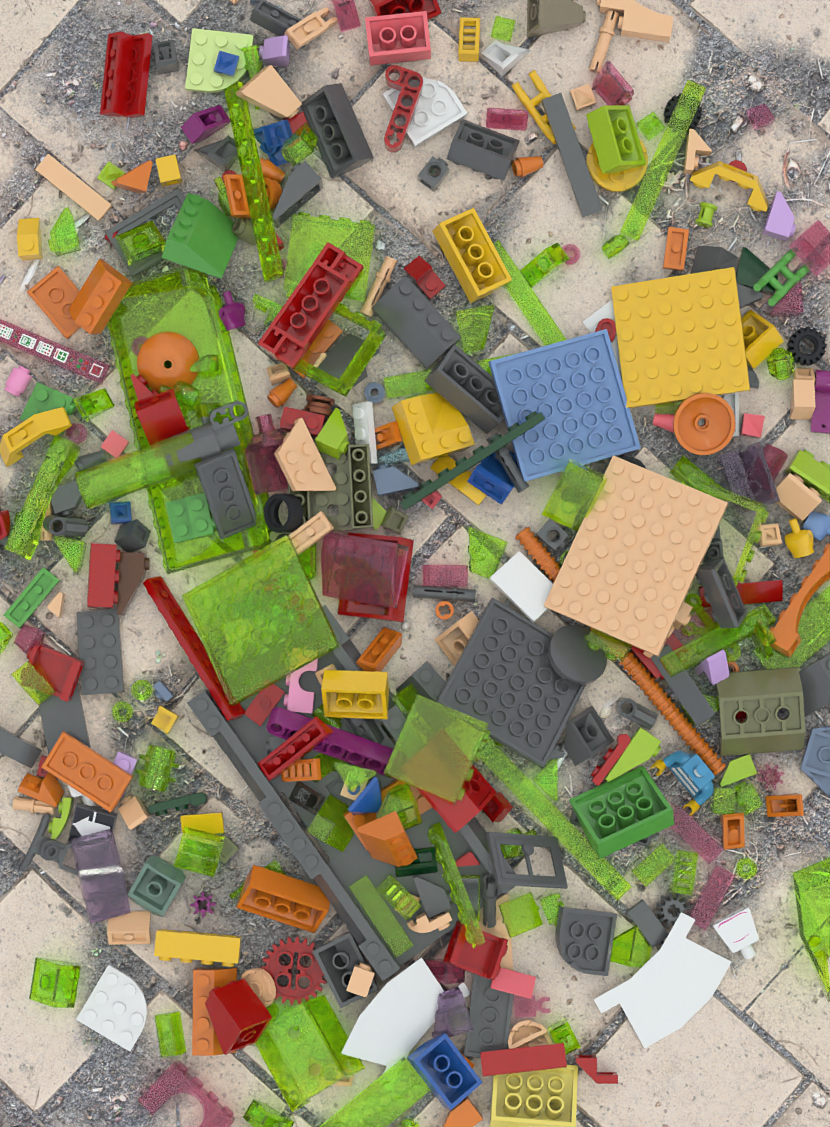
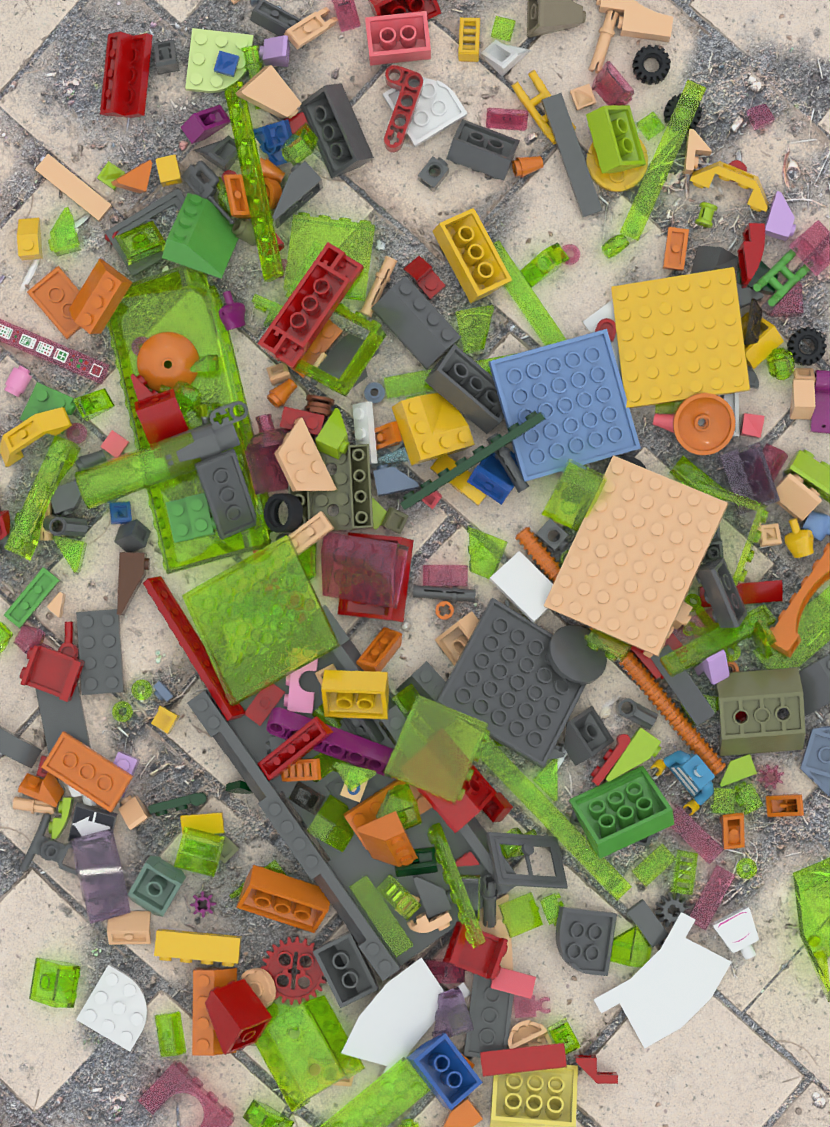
(33, 683): clear neon green slope -> none
(68, 646): none -> red plate
(102, 576): red slope -> none
(157, 768): clear neon green piece -> none
(206, 190): none -> dark grey piece
(238, 787): none -> dark green tile
(361, 979): light nougat brick -> none
(369, 800): blue slope -> none
(642, 73): none -> black tyre
(751, 251): none -> red slope
(753, 323): none -> clear smoke slope

